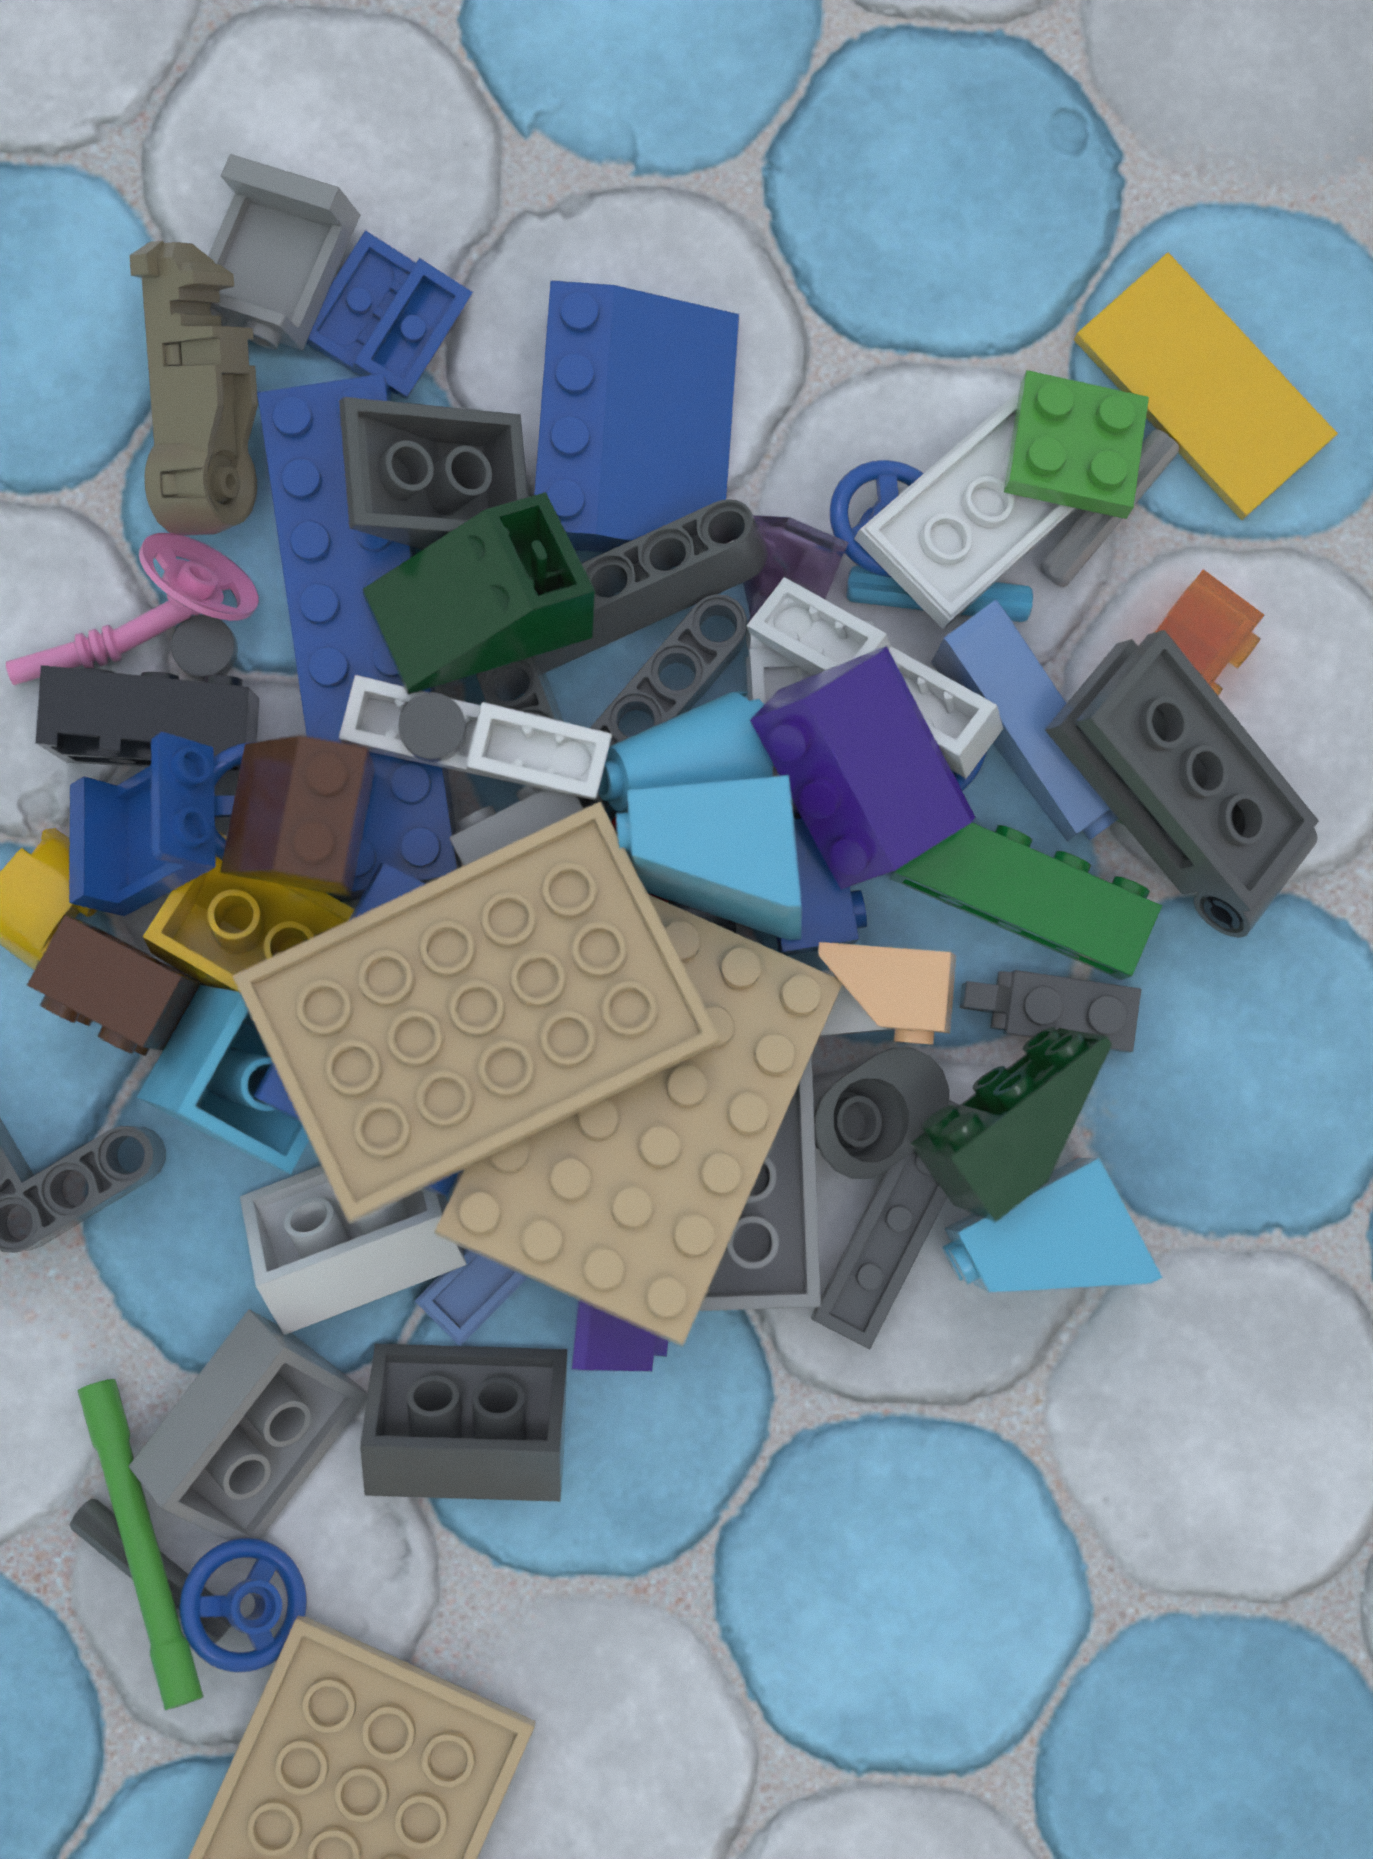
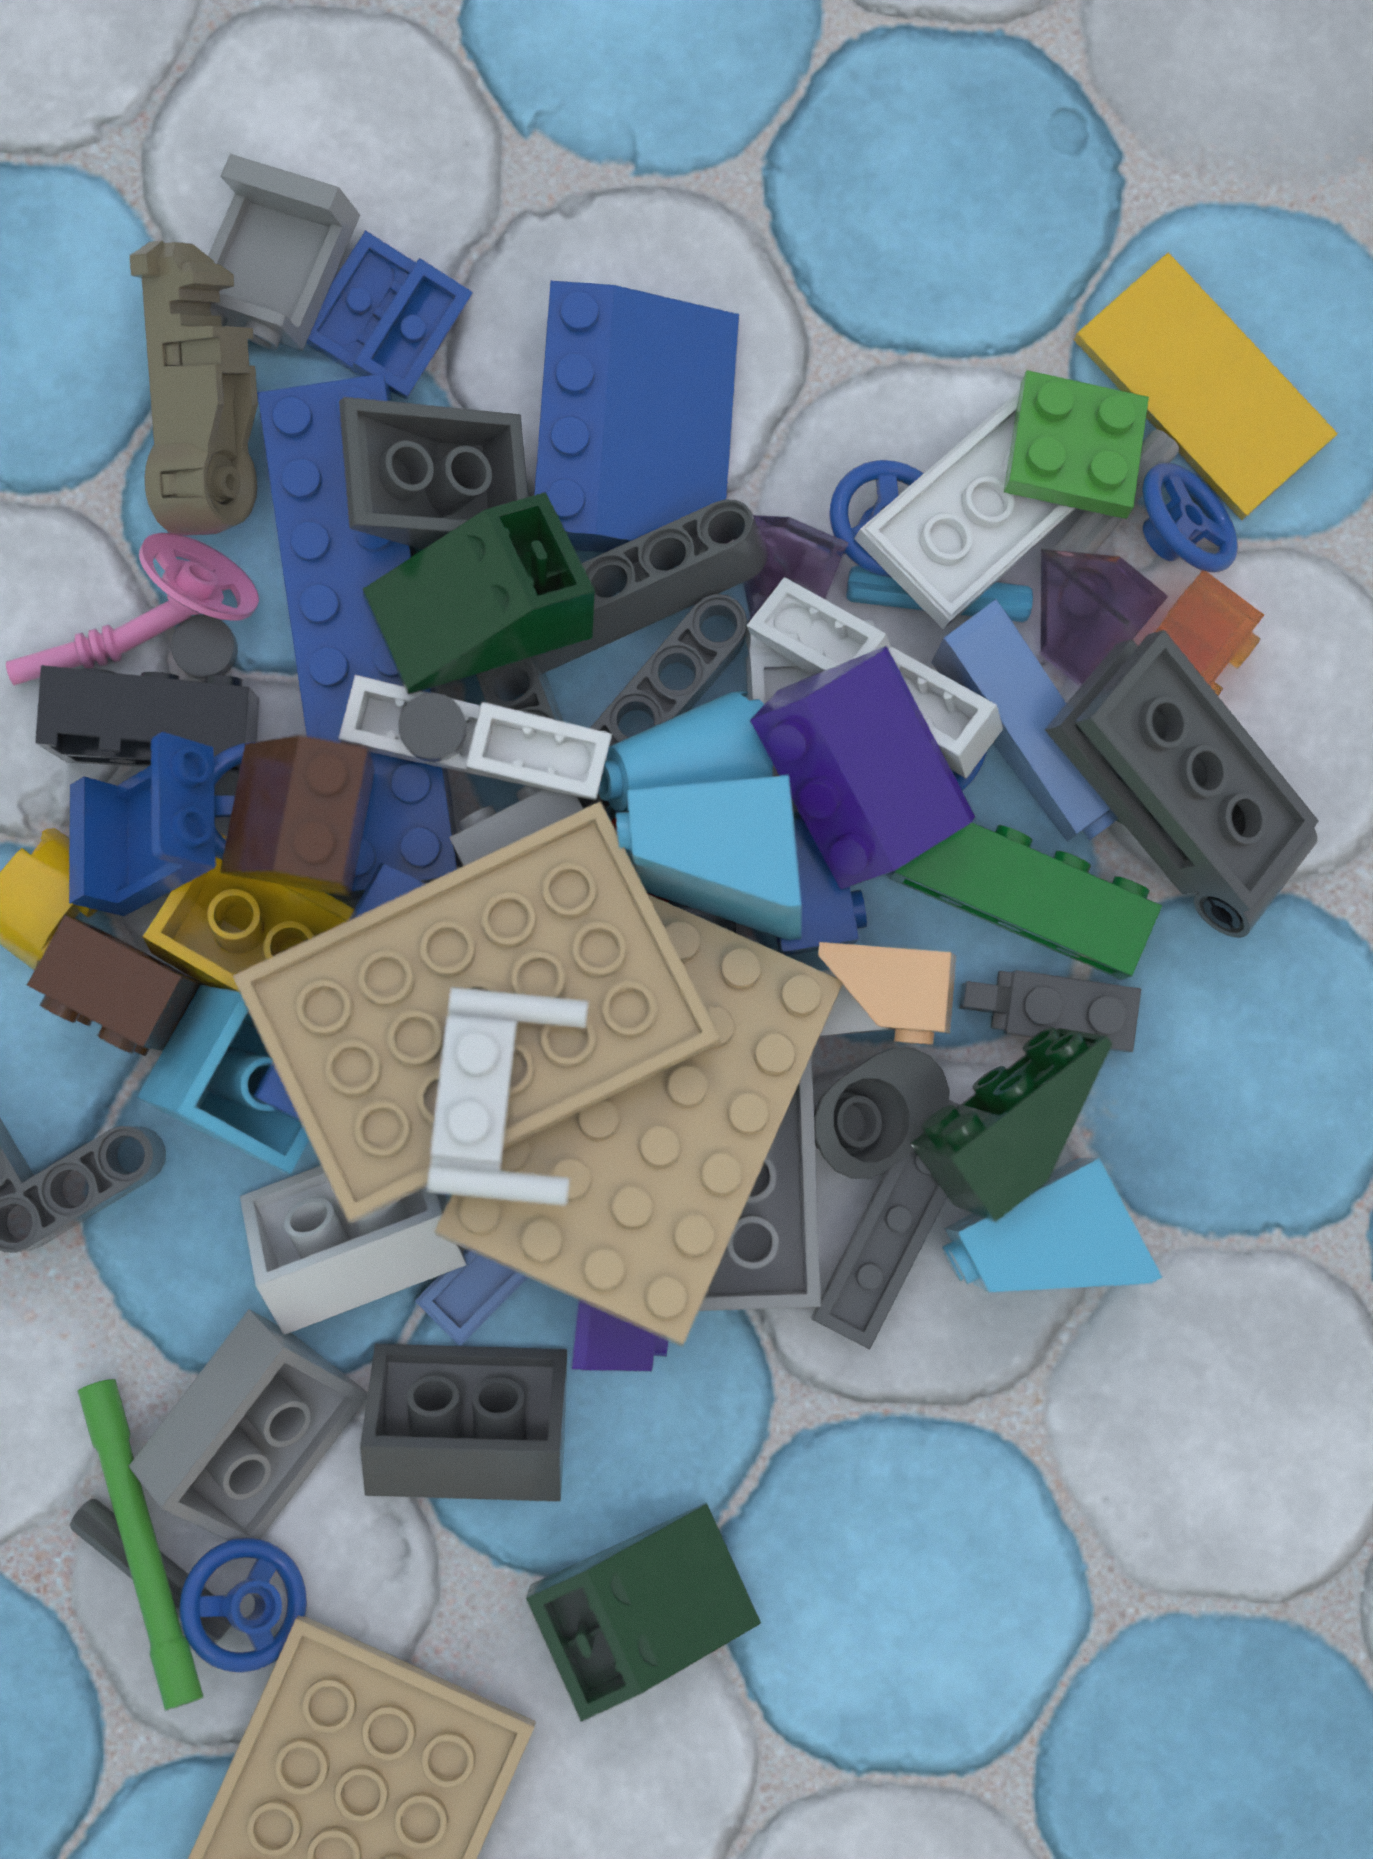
(476, 1094): none -> white plate
(641, 1610): none -> dark green slope
(1090, 608): none -> clear purple slope
(1181, 524): none -> blue piece

